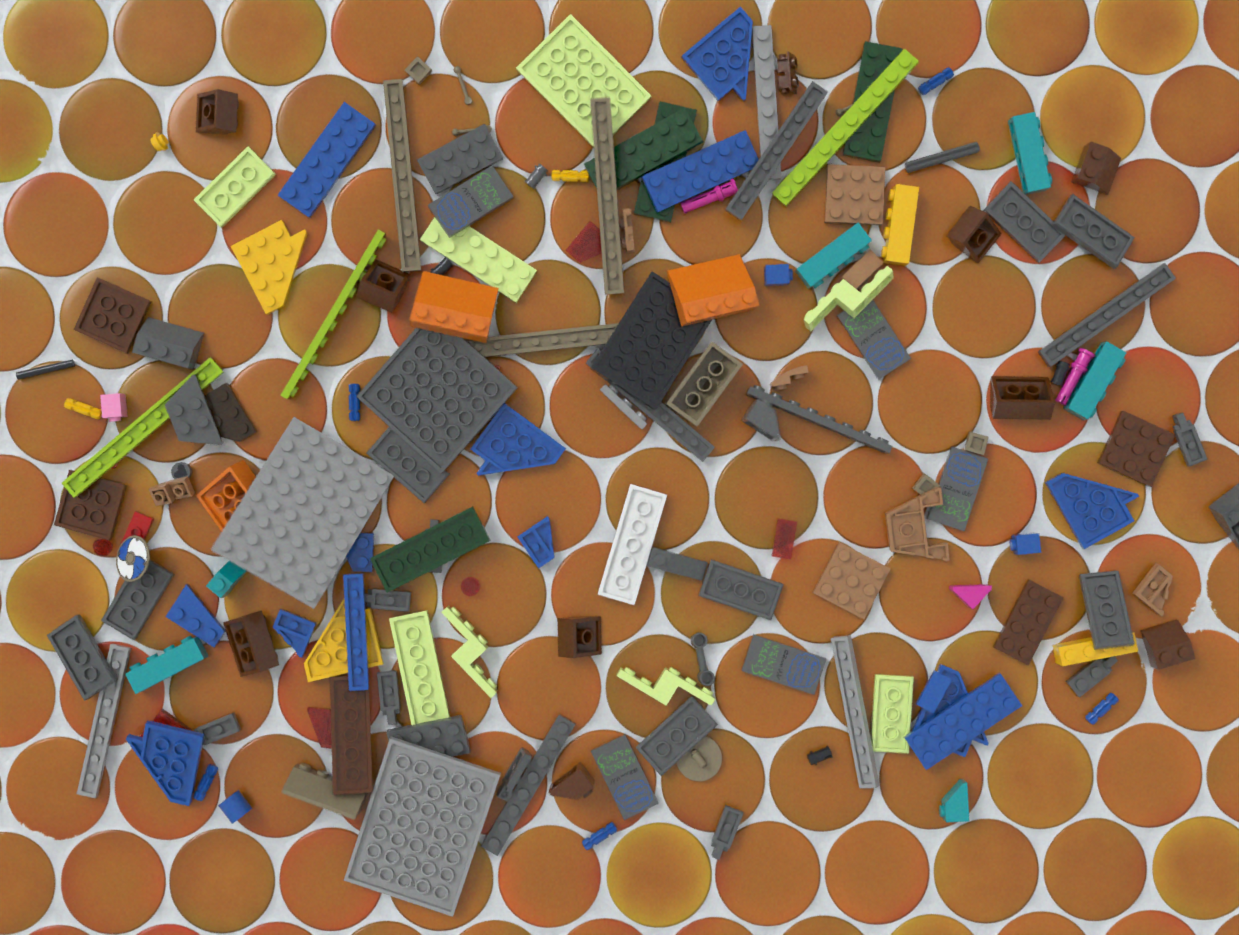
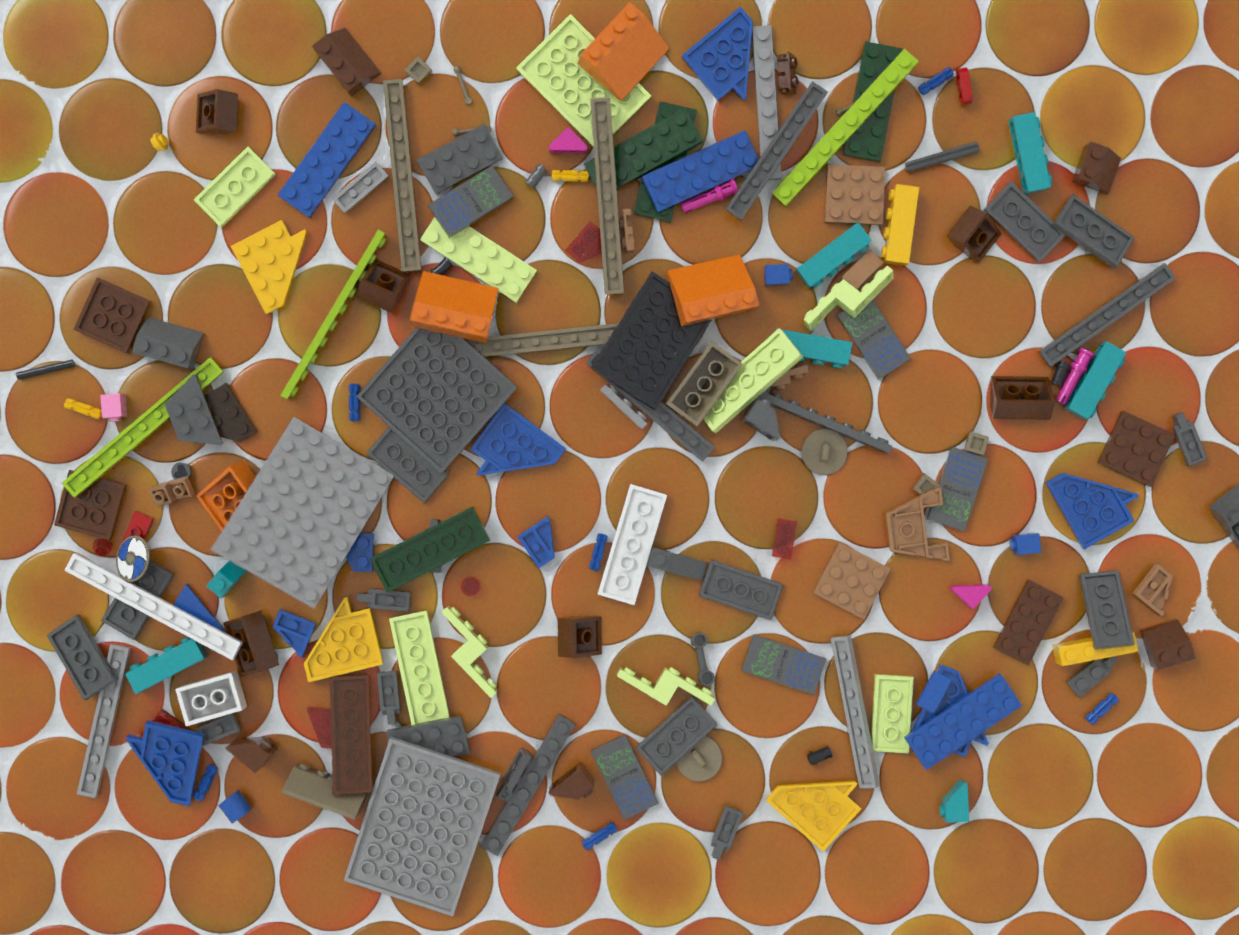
(153, 606): none -> white plate
(211, 698): none -> white brick
(253, 751): none -> reddish brown slope
(346, 60): none -> reddish brown slope
(356, 632): blue plate -> none
(360, 187): none -> light grey plate
(568, 143): none -> dark pink slope
(598, 552): none -> blue axle
(623, 52): none -> orange slope
(756, 374): none -> yellowish green plate
(816, 808): none -> yellow wing
(821, 349): none -> teal brick
(824, 451): none -> dark tan shield
(964, 86): none -> red beam

